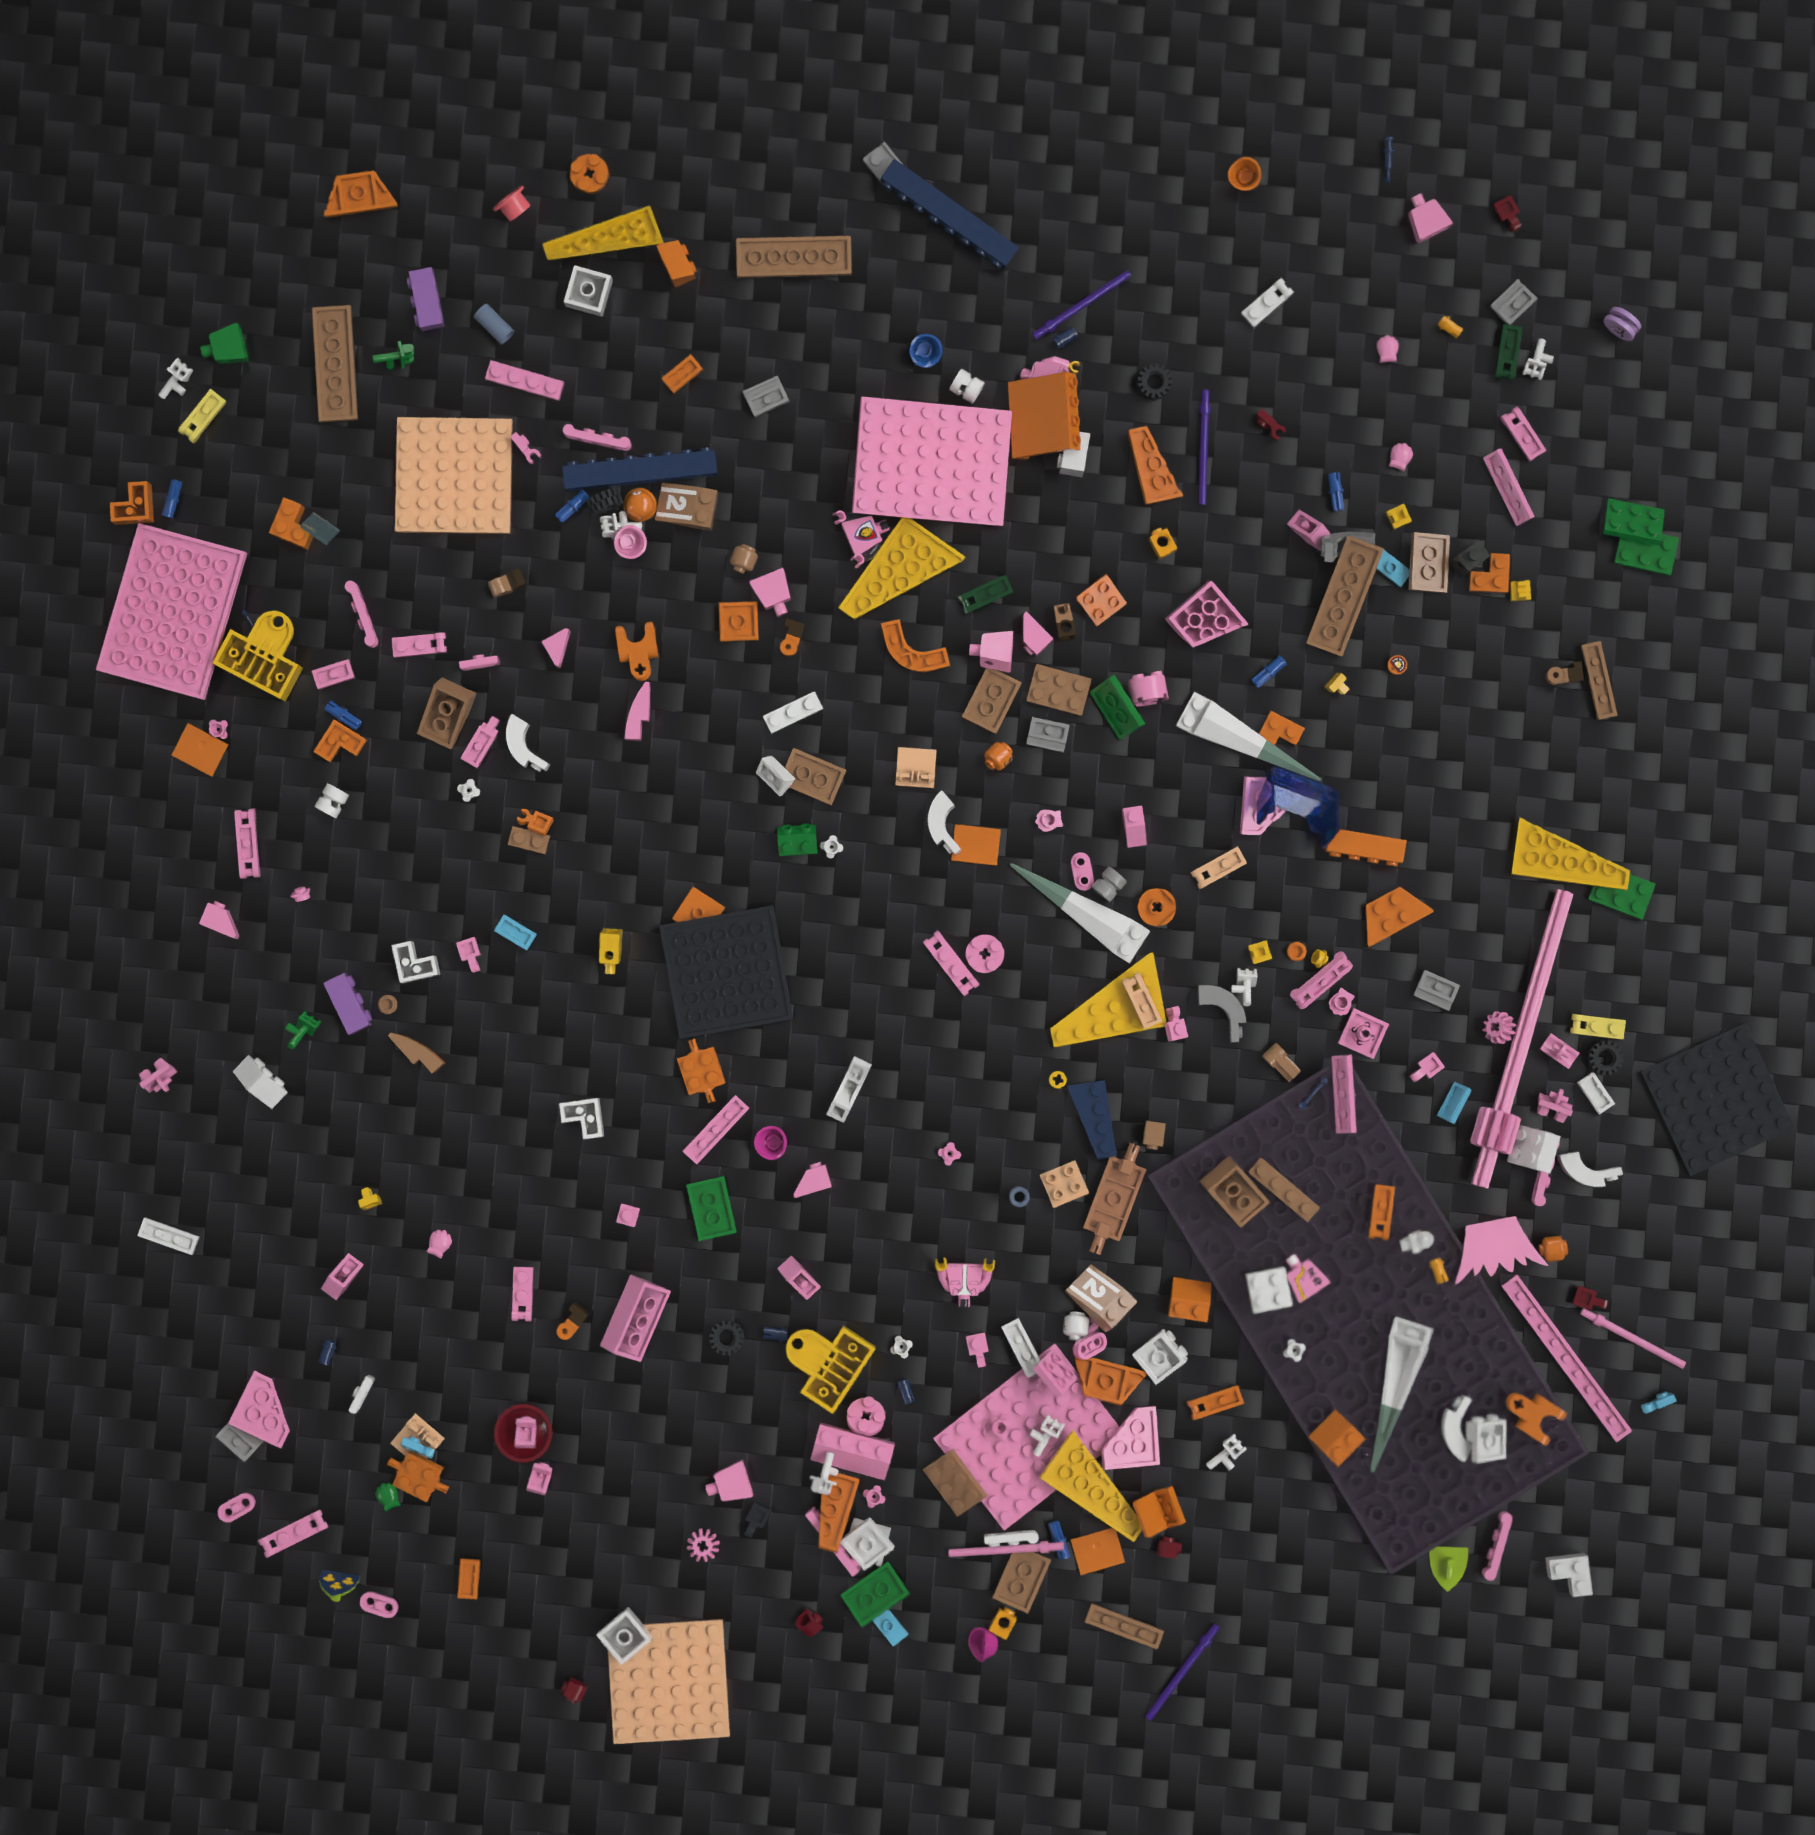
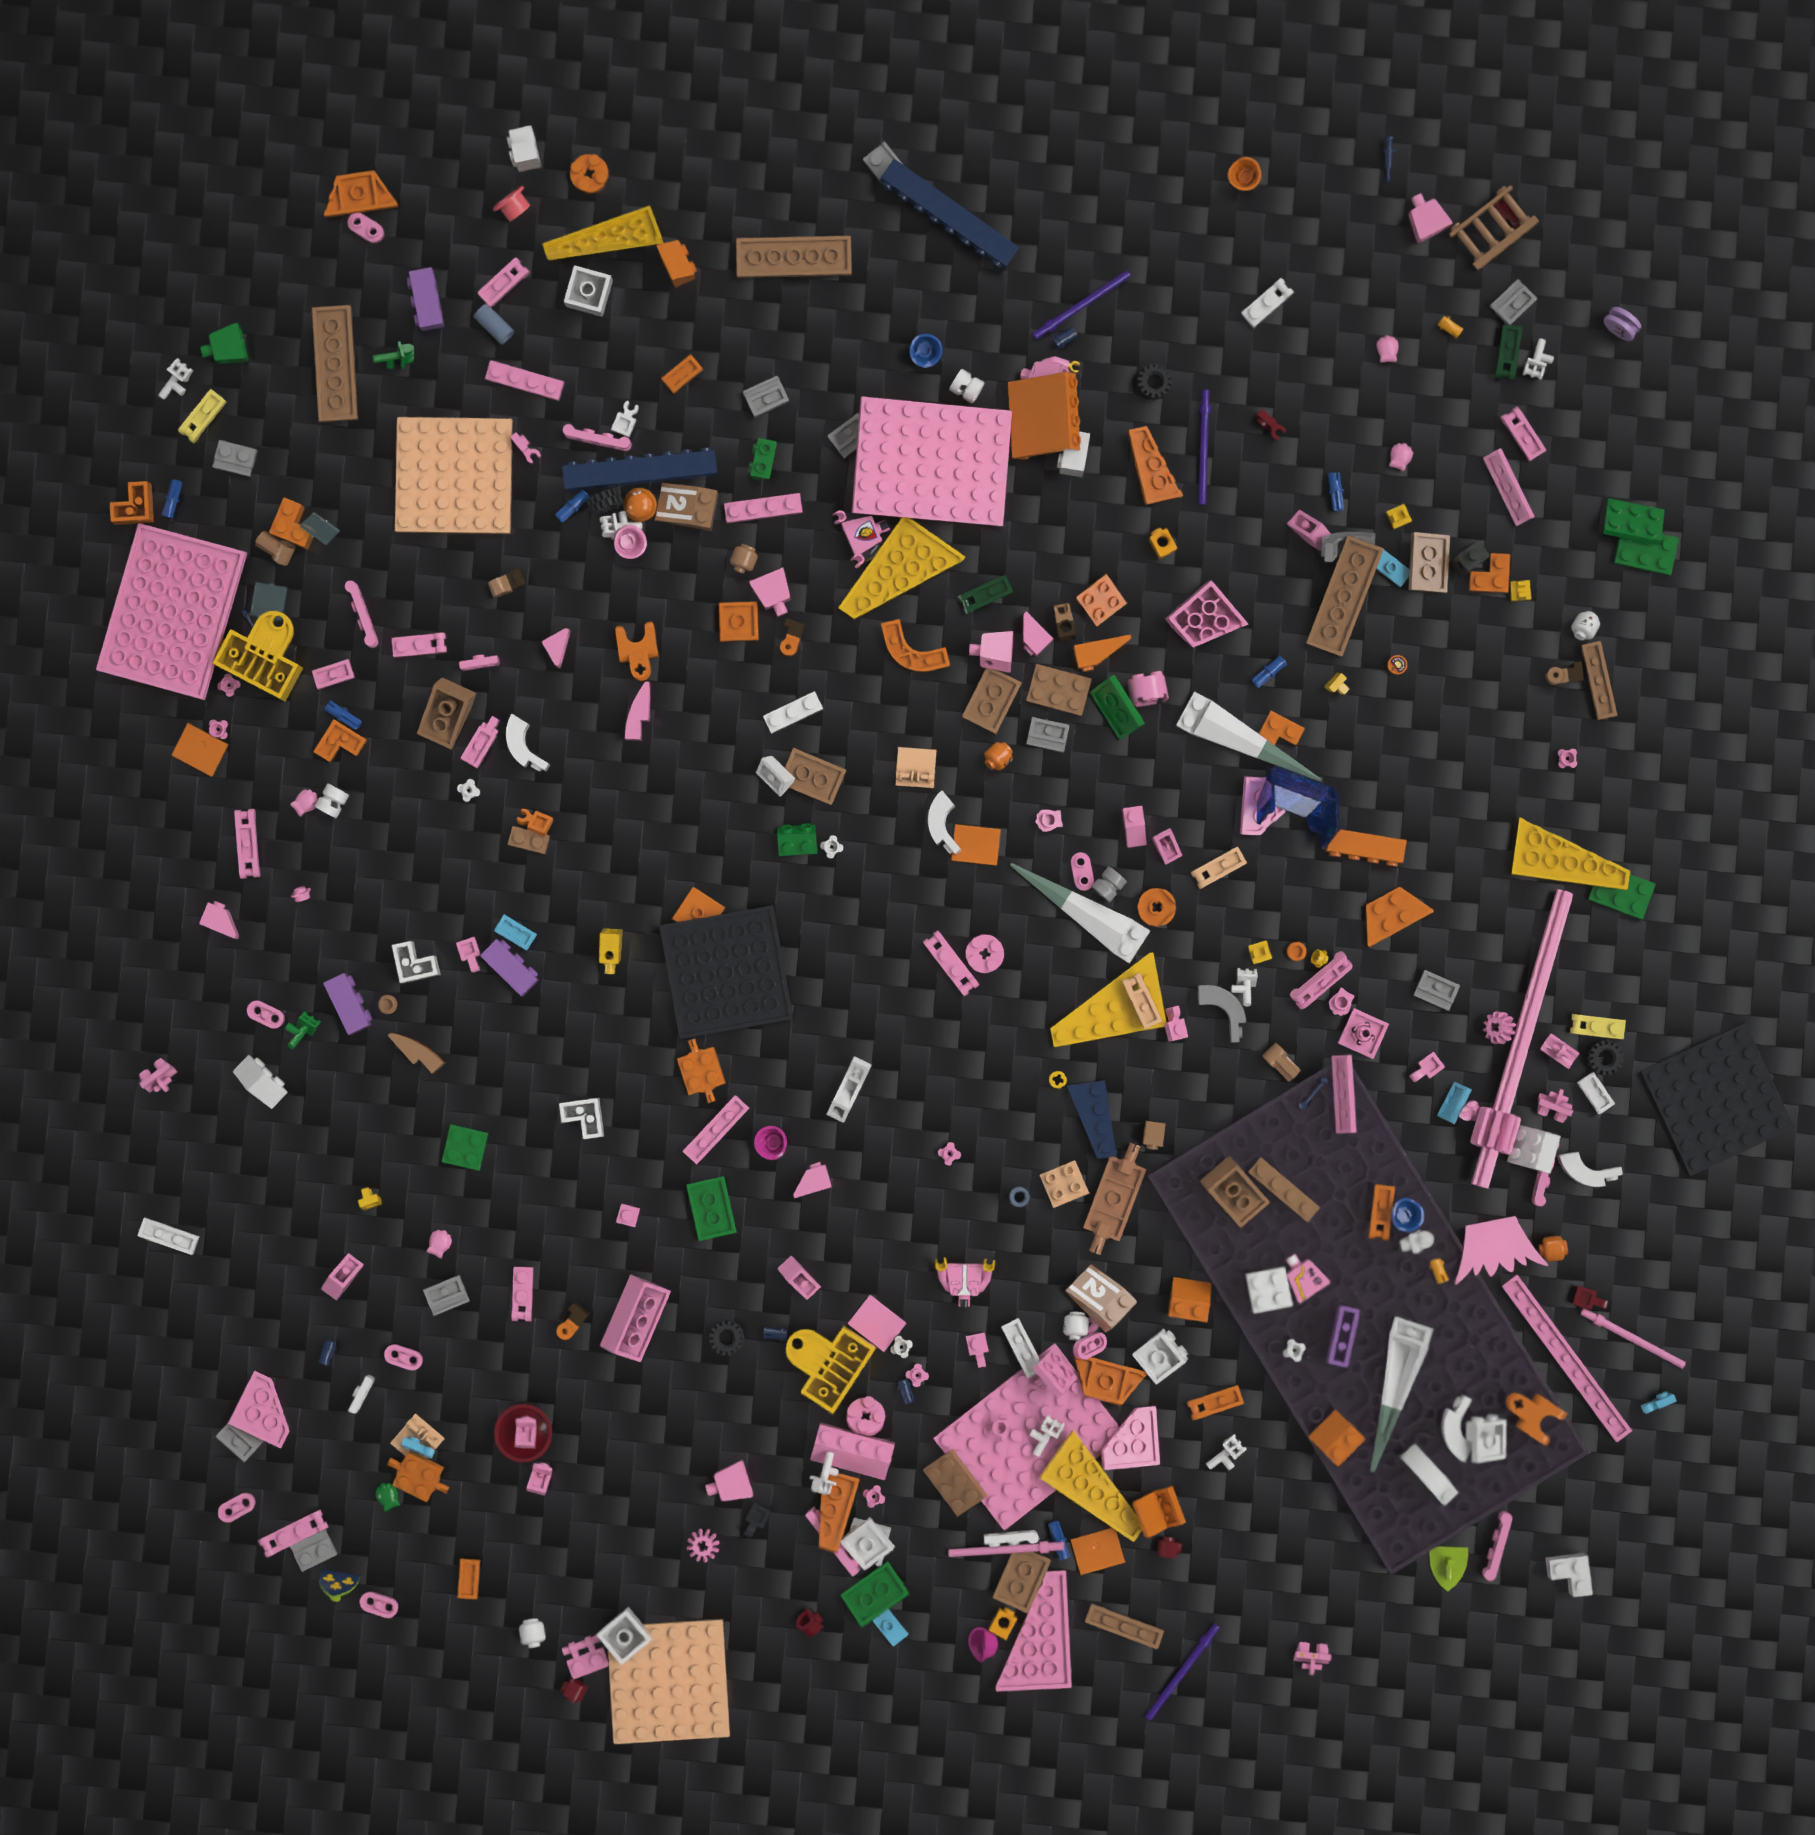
(226, 680): none -> bright pink plate
(234, 458): none -> light grey plate
(266, 1014): none -> bright pink plate
(268, 598): none -> clear light blue piece
(279, 549): none -> medium nougat piece
(304, 802): none -> bright pink animal
(313, 1550): none -> light grey plate
(365, 228): none -> bright pink plate
(403, 1358): none -> bright pink plate
(446, 1295): none -> light grey plate
(465, 1147): none -> green plate
(503, 282): none -> bright pink plate
(510, 967): none -> medium lavender brick
(524, 149): none -> white brick
(532, 1633): none -> white head
(588, 1662): none -> bright pink plate
(624, 422): none -> white plate
(763, 460): none -> green bracket
(763, 508): none -> bright pink plate
(846, 437): none -> light grey plate
(877, 1323): none -> bright pink piece
(917, 1370): none -> bright pink plate
(1042, 1646): none -> bright pink wing
(1093, 653): none -> orange slope
(1167, 846): none -> bright pink slope
(1303, 1655): none -> bright pink hips
(1342, 1335): none -> medium lavender brick
(1407, 1215): none -> blue helmet
(1429, 1474): none -> white arch
(1470, 1111): none -> bright pink piece
(1511, 234): none -> medium nougat fence
(1572, 758): none -> bright pink plate
(1585, 625): none -> white head

